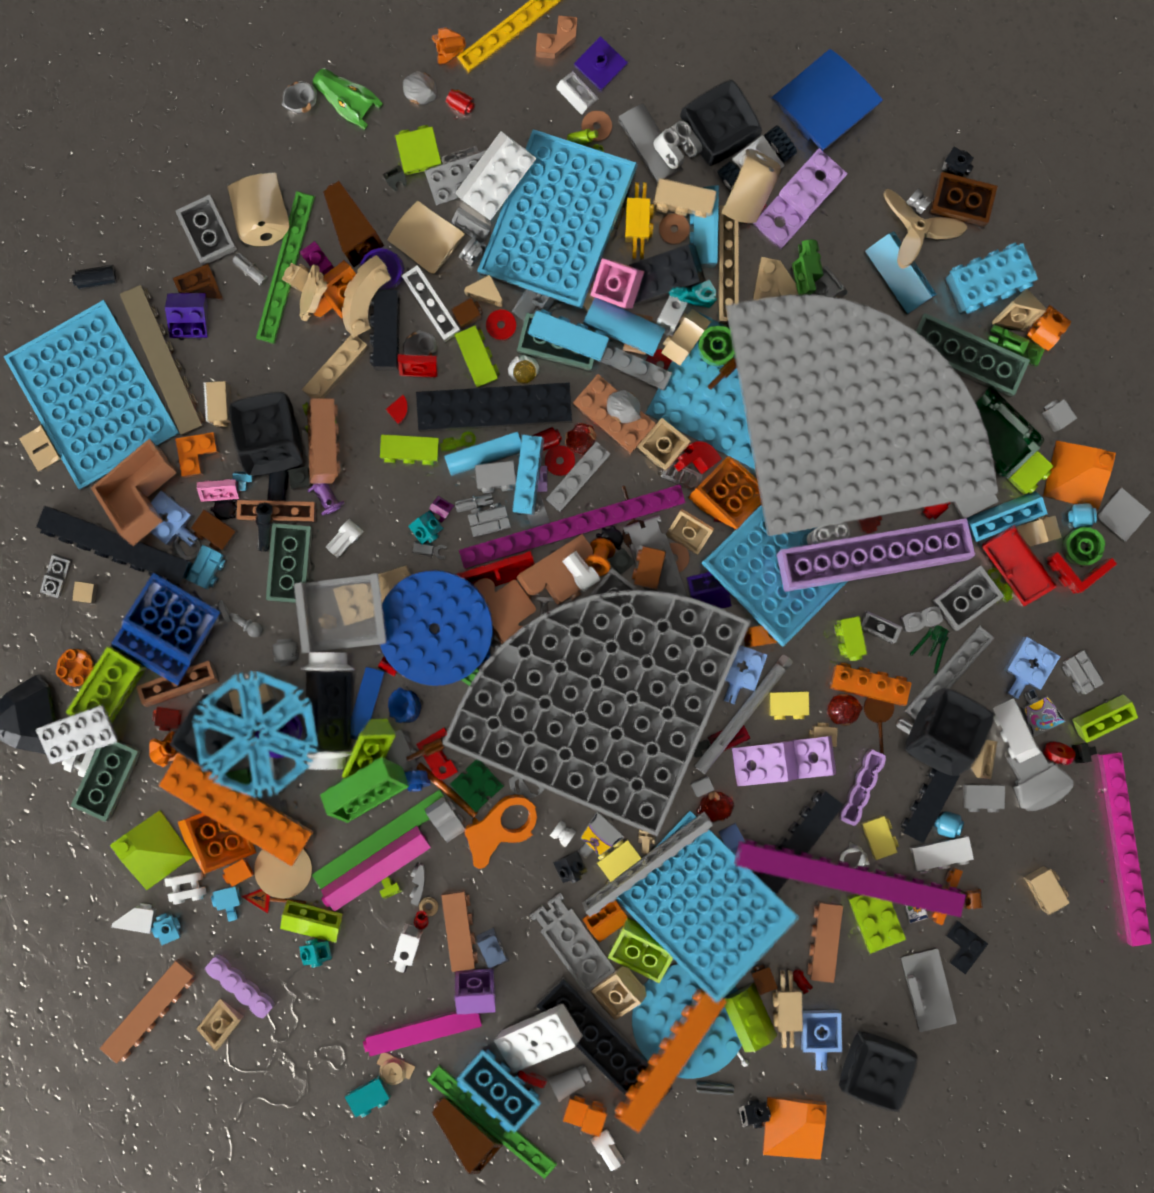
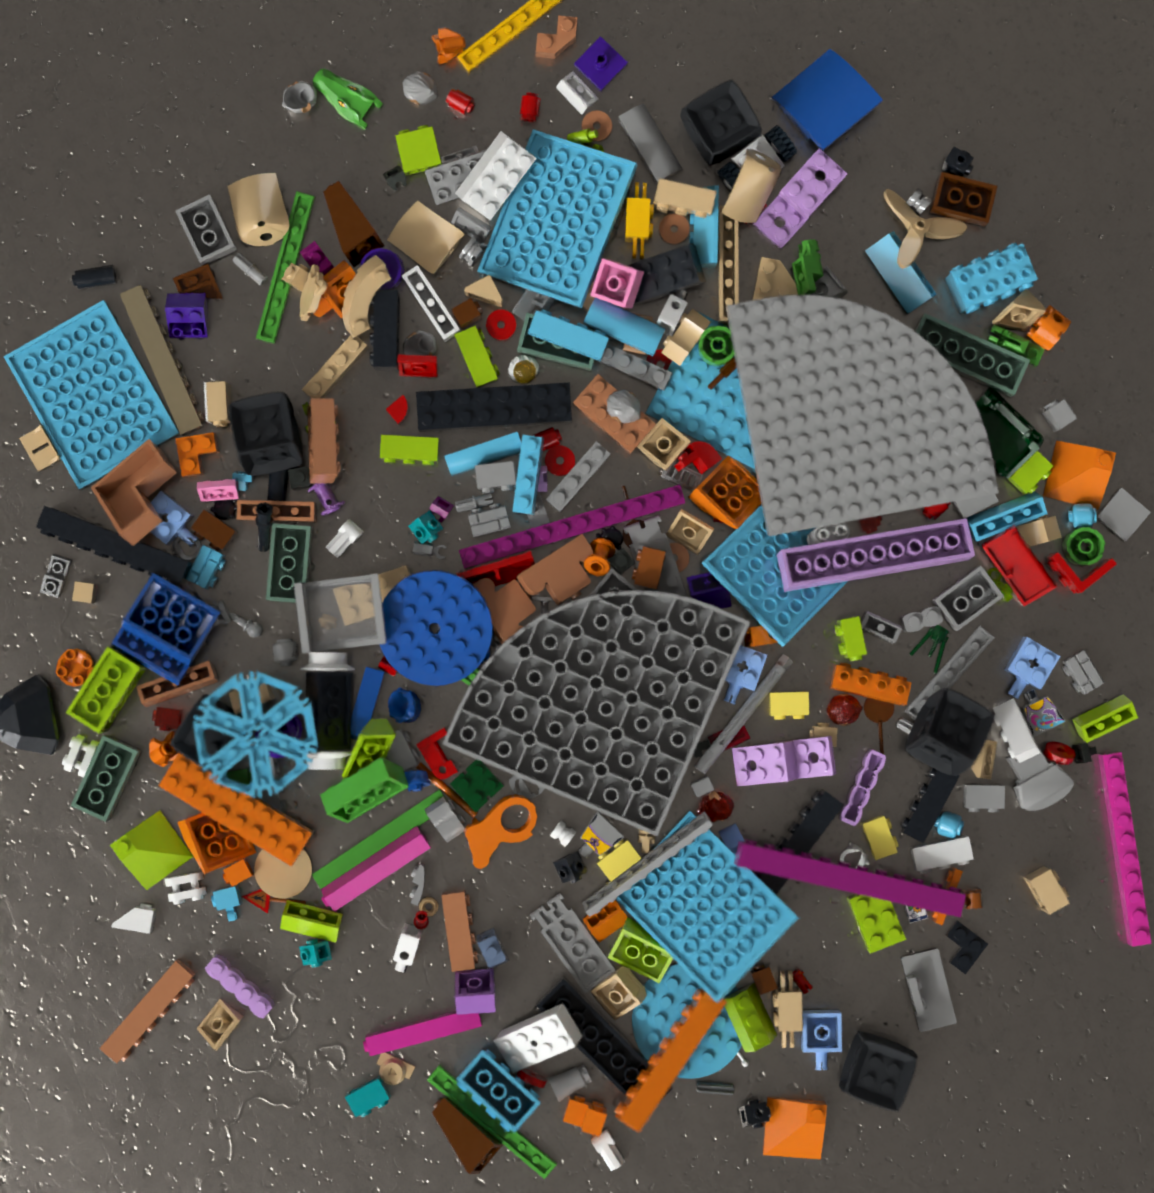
(76, 734): bracket -> none
(166, 936): medium azure brick -> none
(389, 888): lime tile -> none
(428, 749): reddish brown axle -> none
(451, 444): clear neon green plate -> none
(530, 107): none -> red brick
(580, 438): clear red hair -> none
(583, 575): white piece -> none
(677, 135): white piece -> none
(696, 295): teal piece -> none
(826, 941): nougat brick -> none

